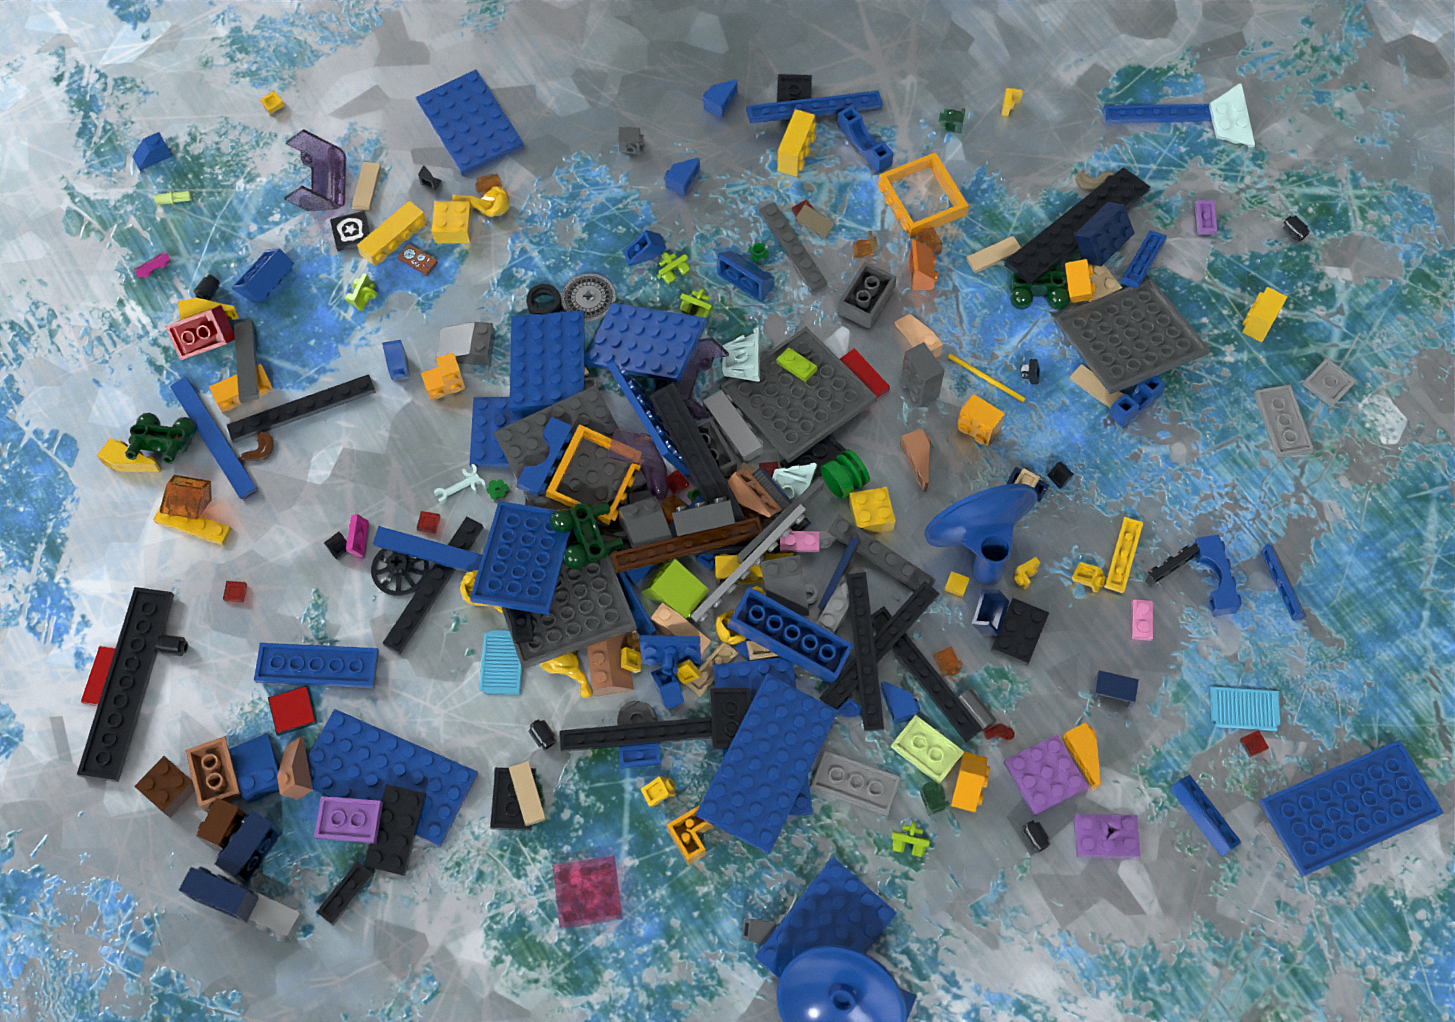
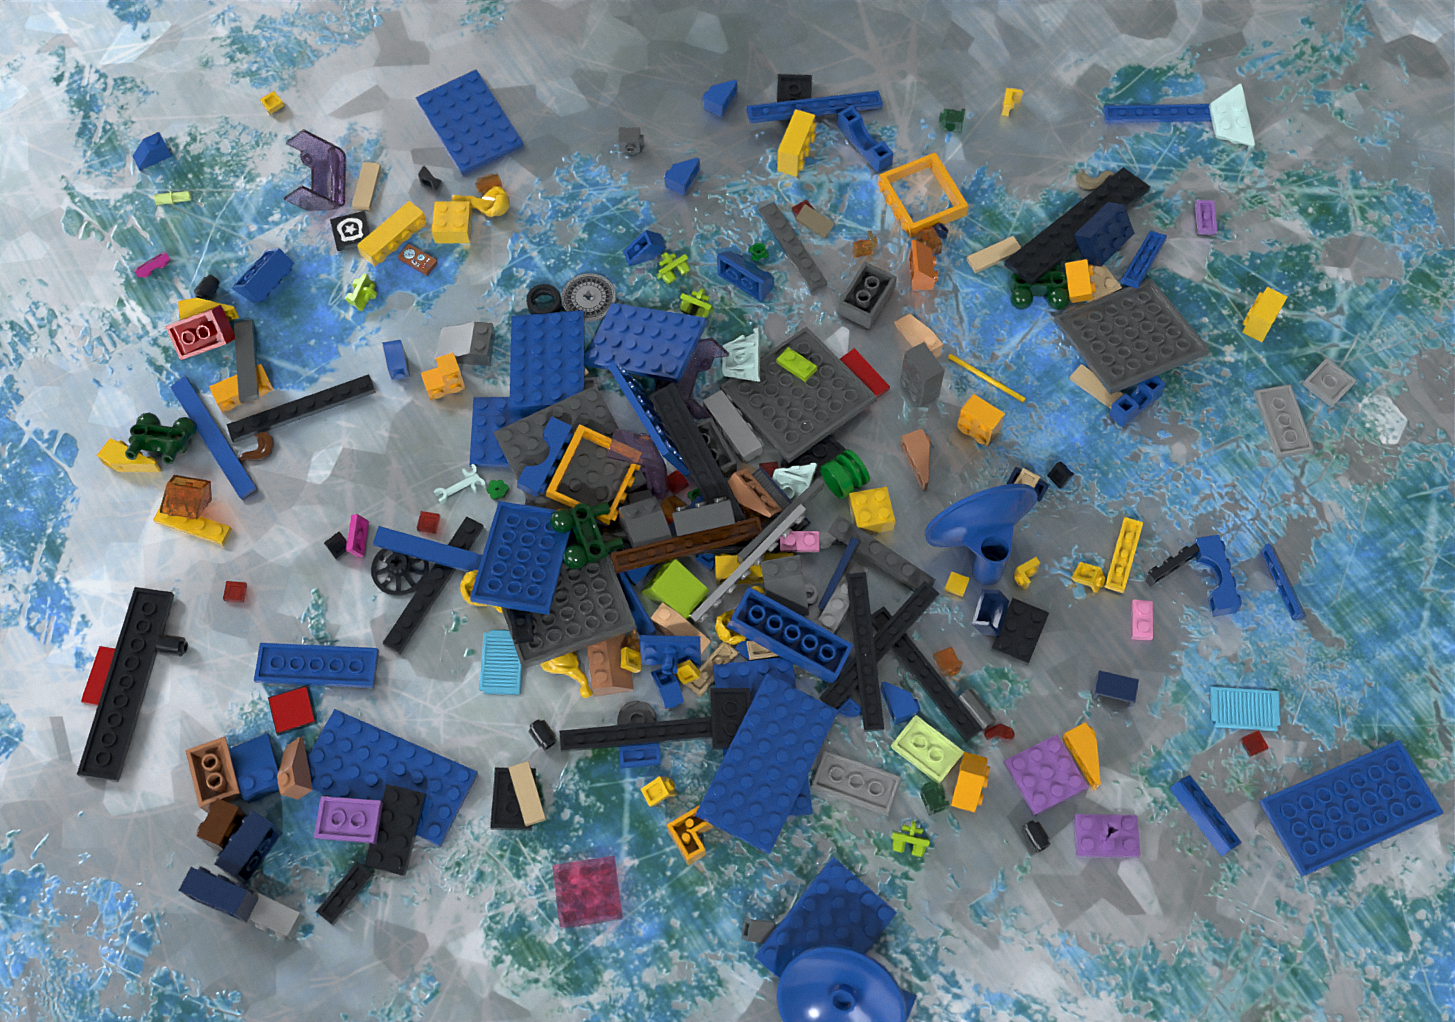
(166, 786): reddish brown brick -> none
(941, 230): none -> dark blue plate
(1031, 371): black tile -> none
(1296, 228): black brick -> none

